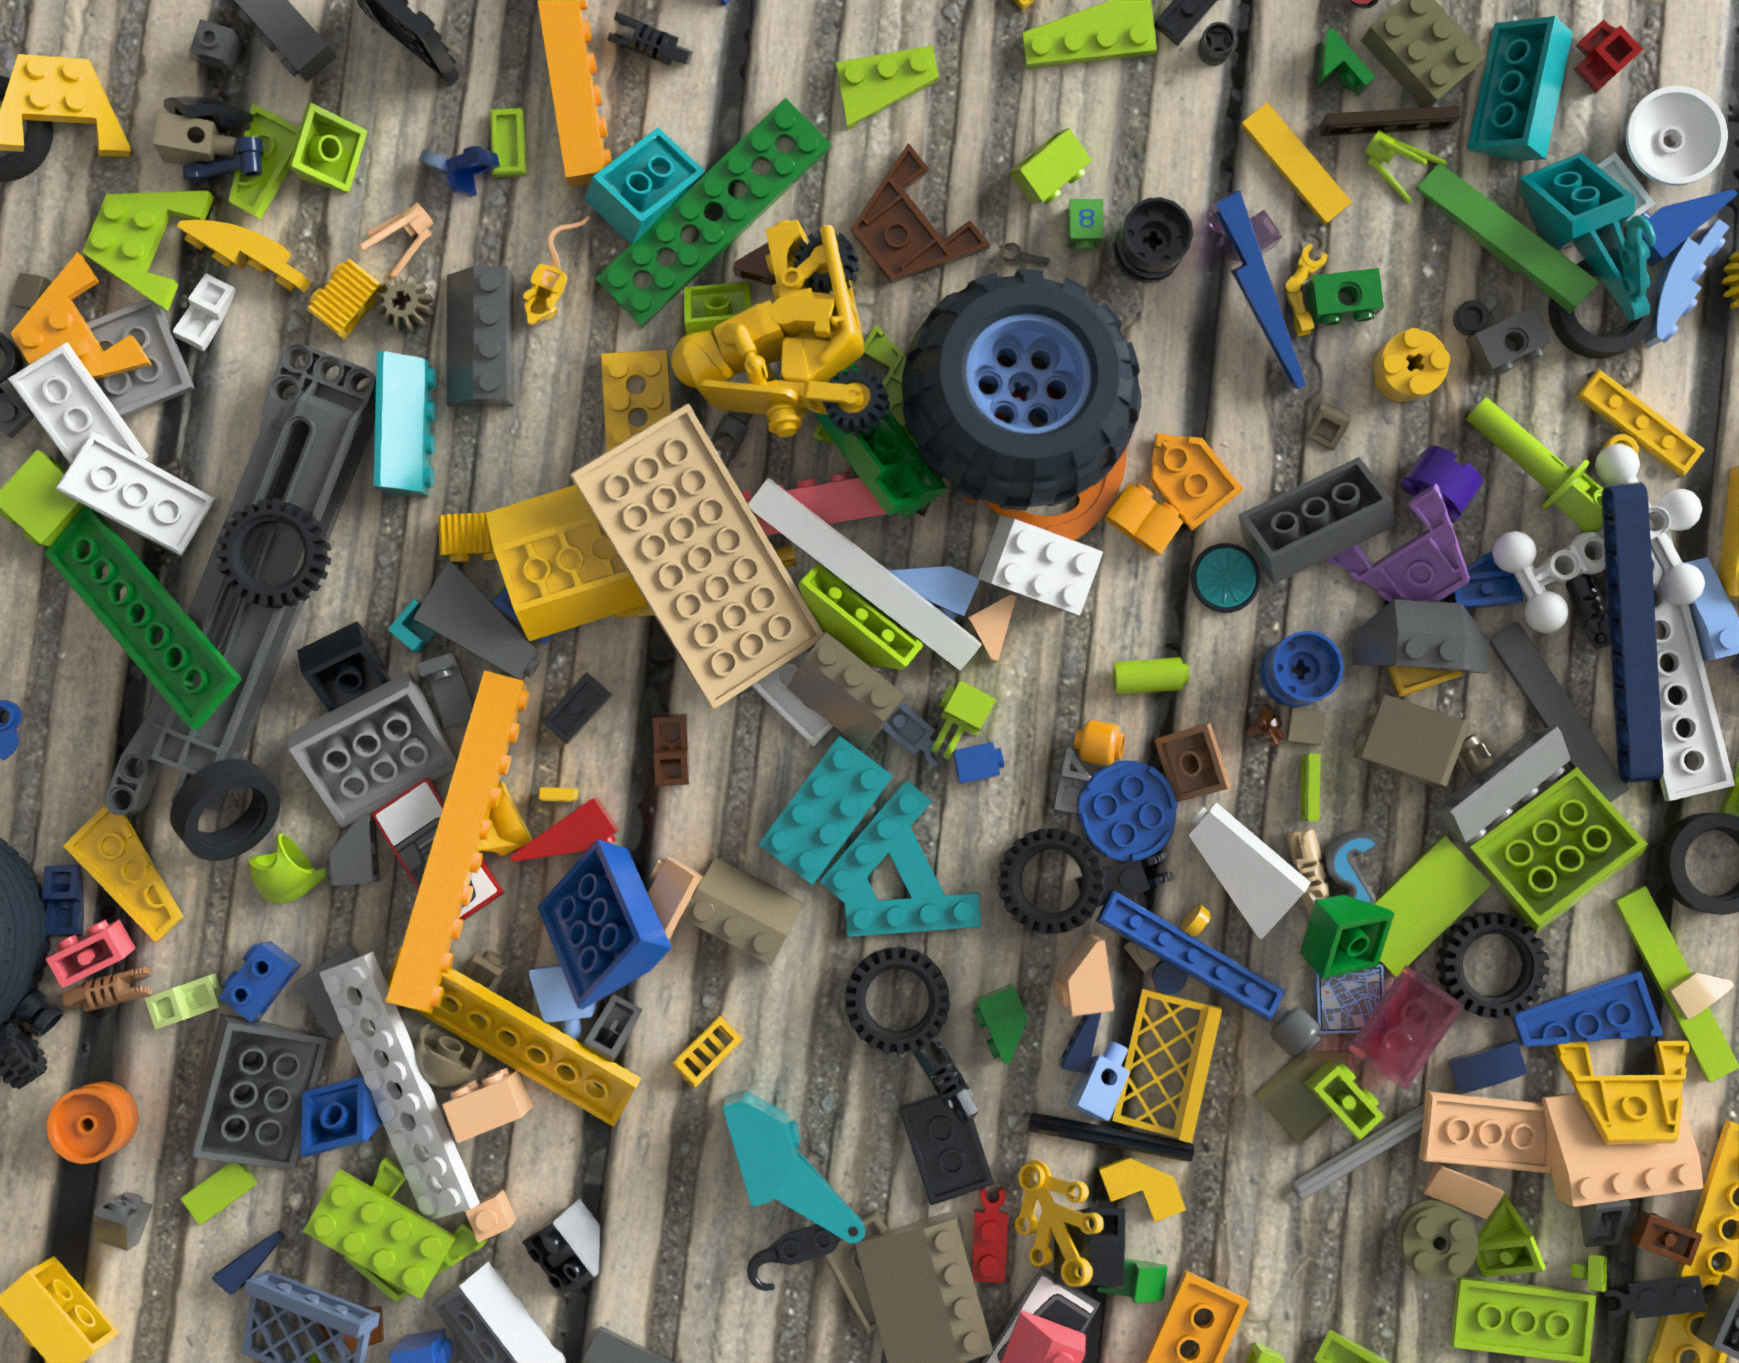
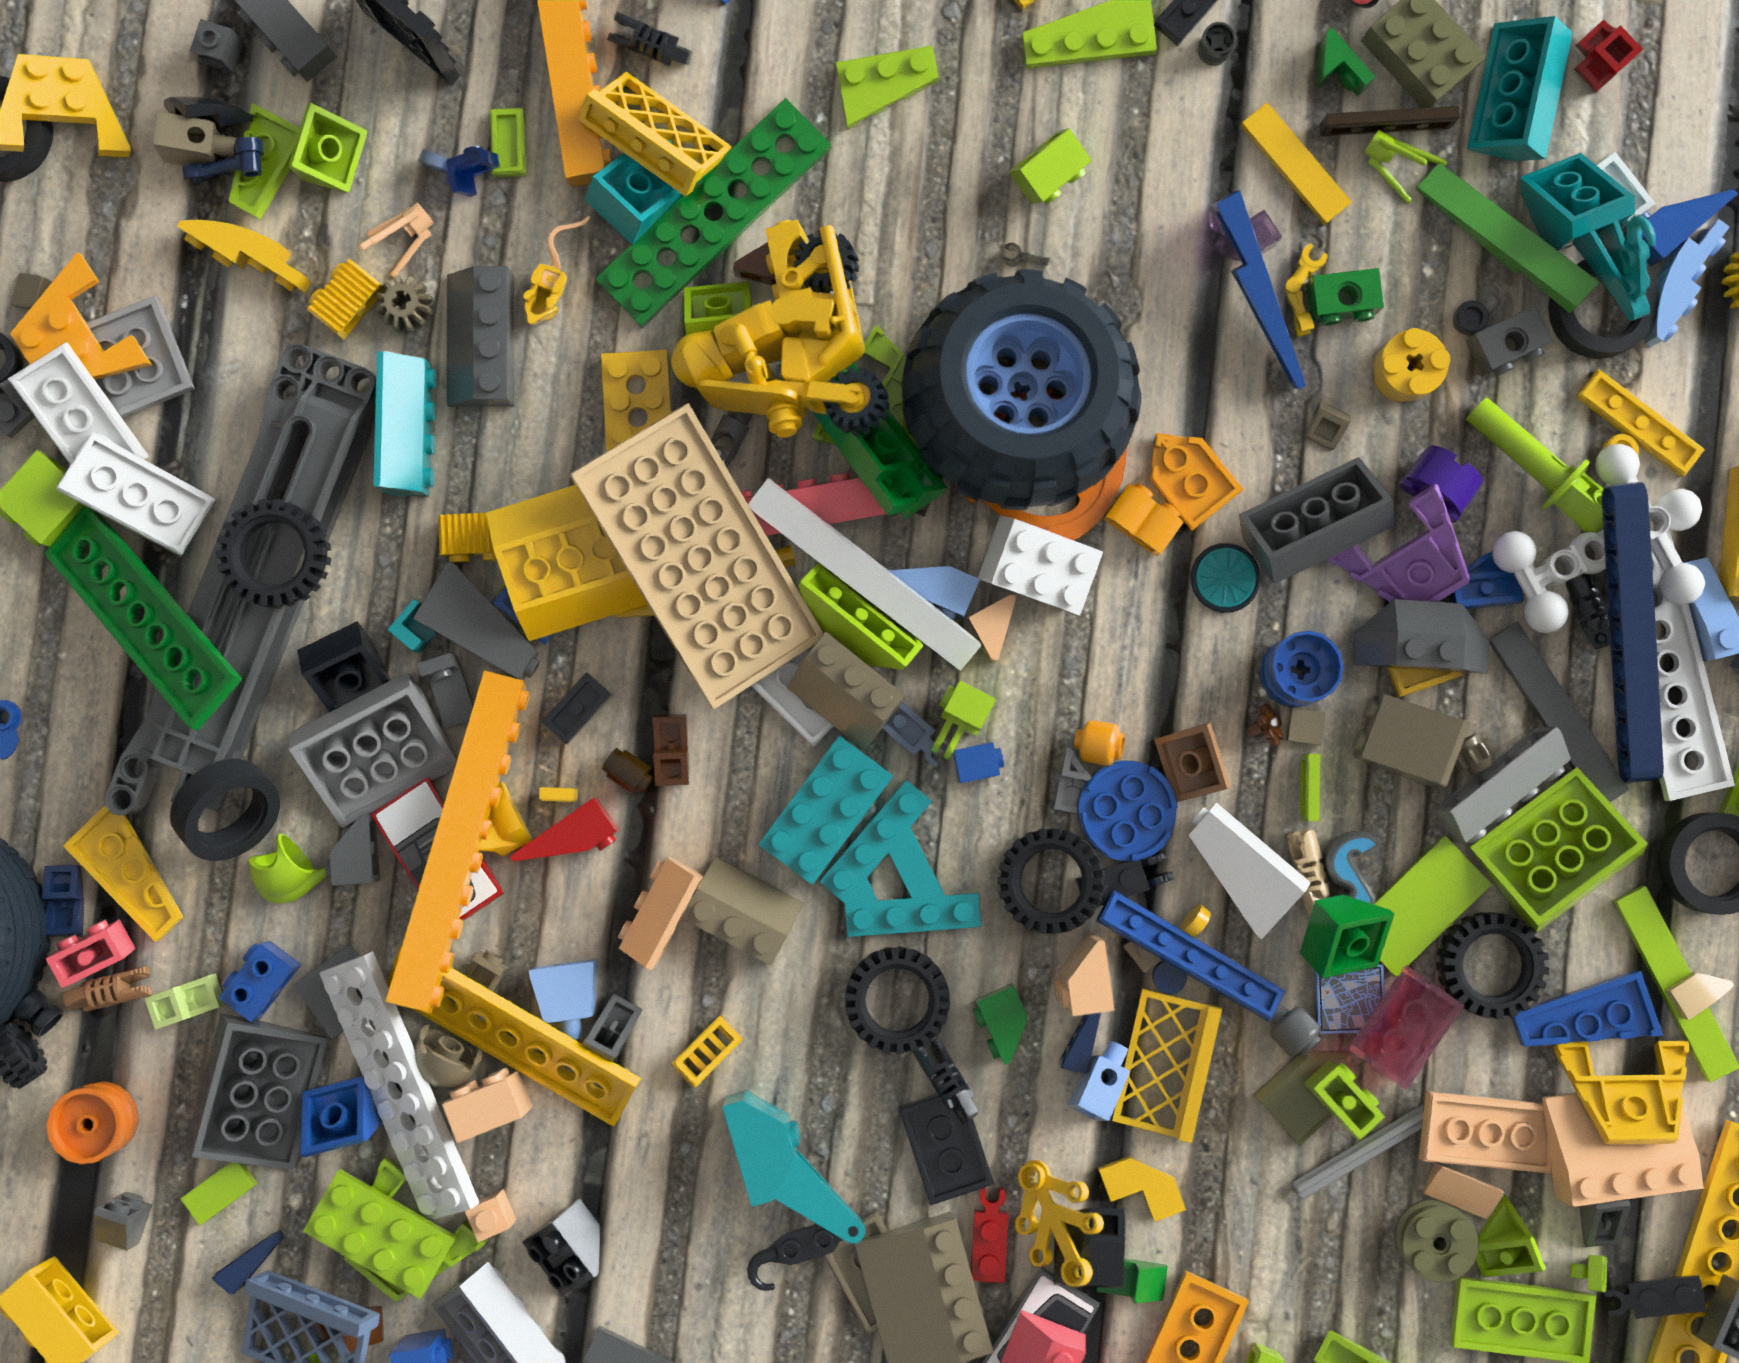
(130, 234): lime wing -> none
(206, 312): white slope -> none
(603, 924): blue slope -> none
(627, 771): none -> dark brown brick
(645, 142): none -> yellow fence
(899, 233): reddish brown wing -> none
(1085, 224): bright green brick -> none
(1111, 1137): black axle -> none
(1149, 675): lime brick -> none
(1167, 229): black wheel -> none
(1488, 1067): dark blue slope -> none
(1666, 1238): reddish brown slope -> none
(1690, 124): white dish -> none

